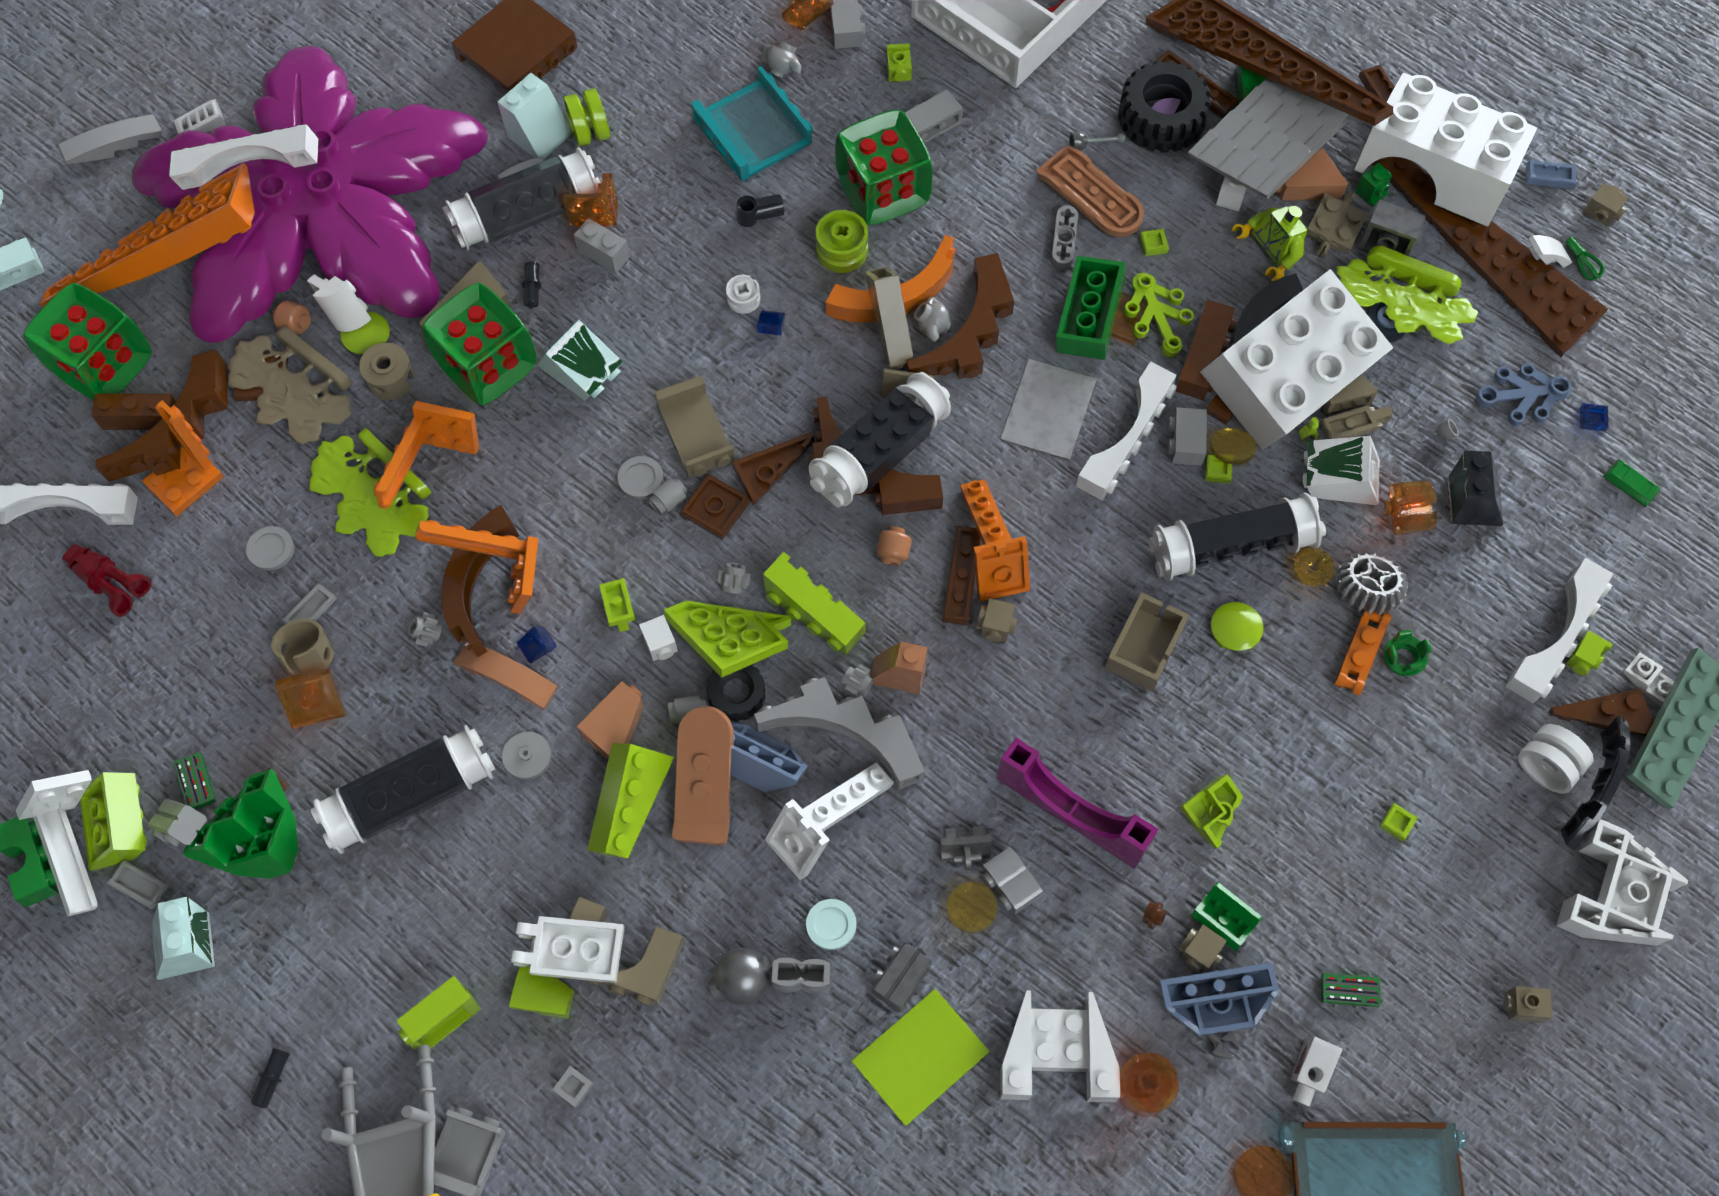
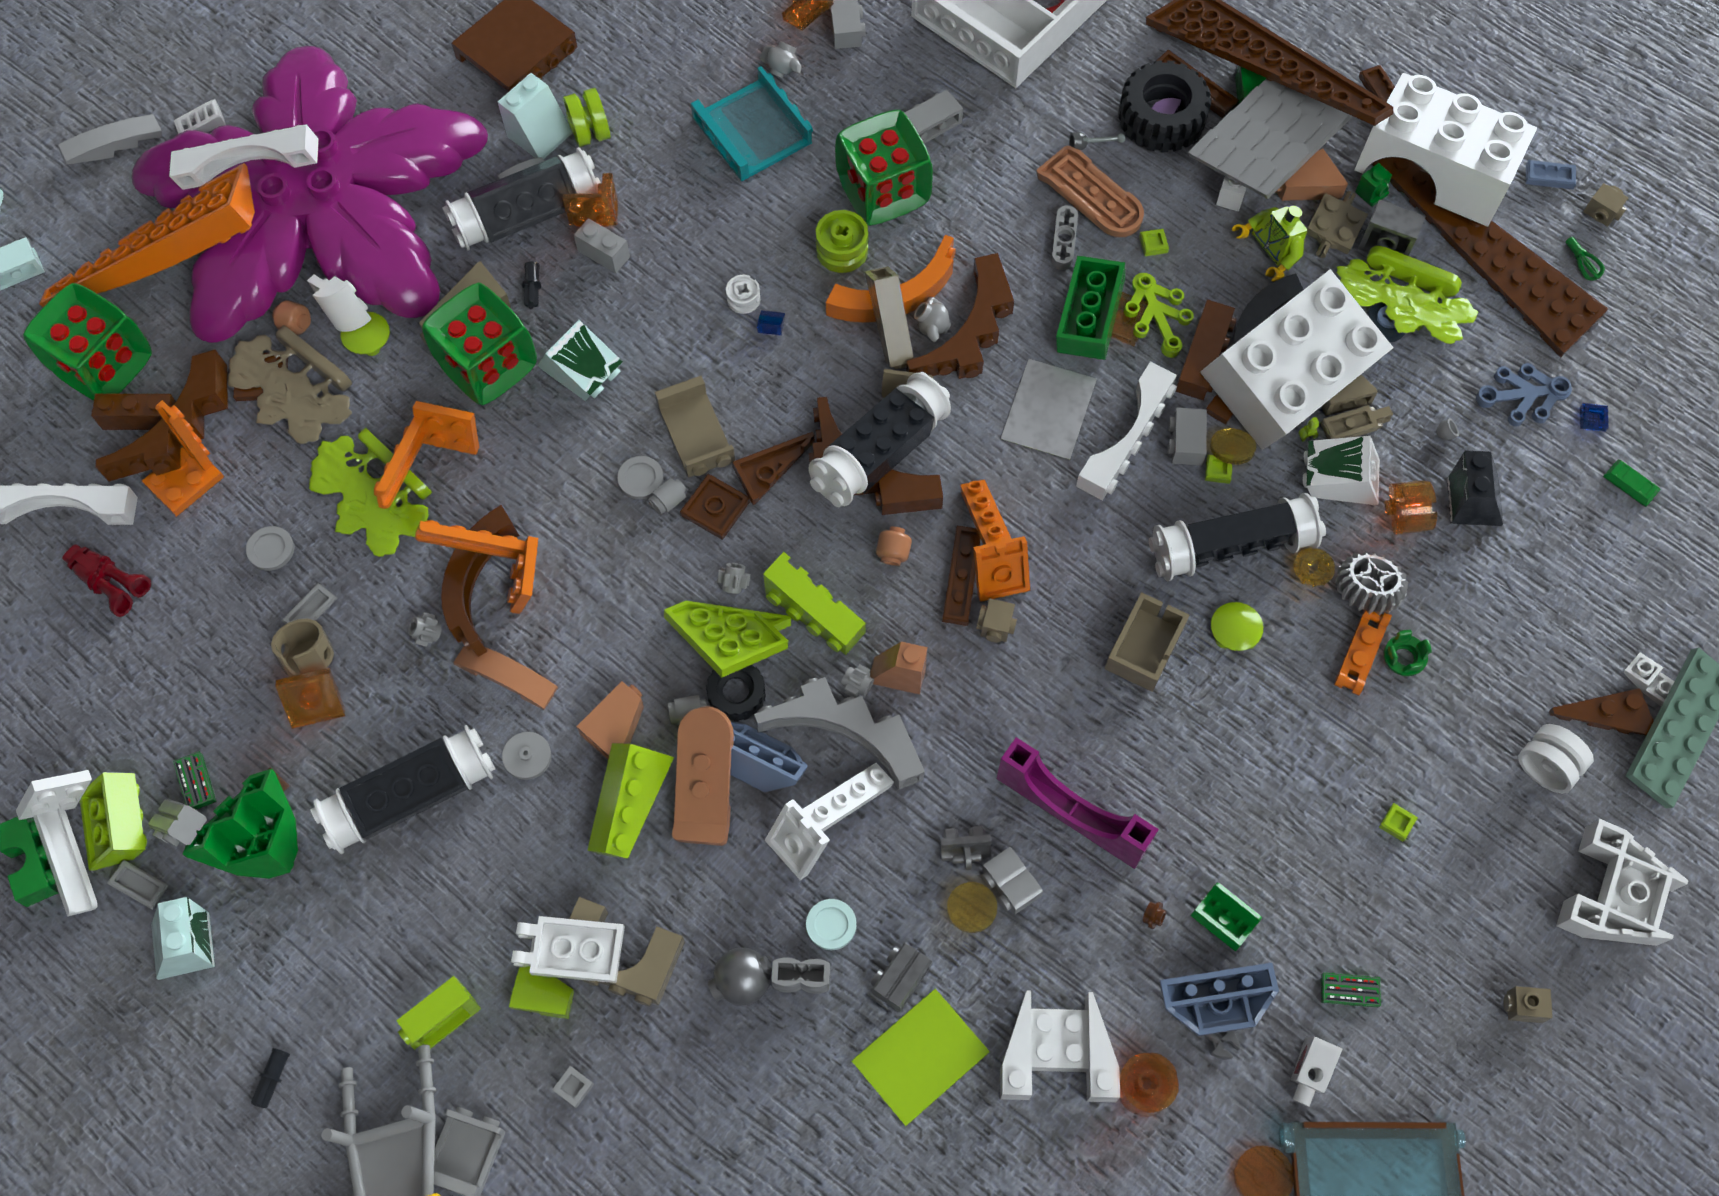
(392, 379): dark tan piece -> none
(536, 643): clear blue slope -> none
(617, 604): lime plate -> none
(658, 638): white brick -> none
(751, 209): black piece -> none
(899, 62): lime brick -> none
(1202, 949): dark tan brick -> none
(1213, 809): lime slope -> none
(1549, 250): white slope -> none
(1583, 590): white arch -> none
(1588, 653): lime brick -> none
(1616, 753): black tile -> none

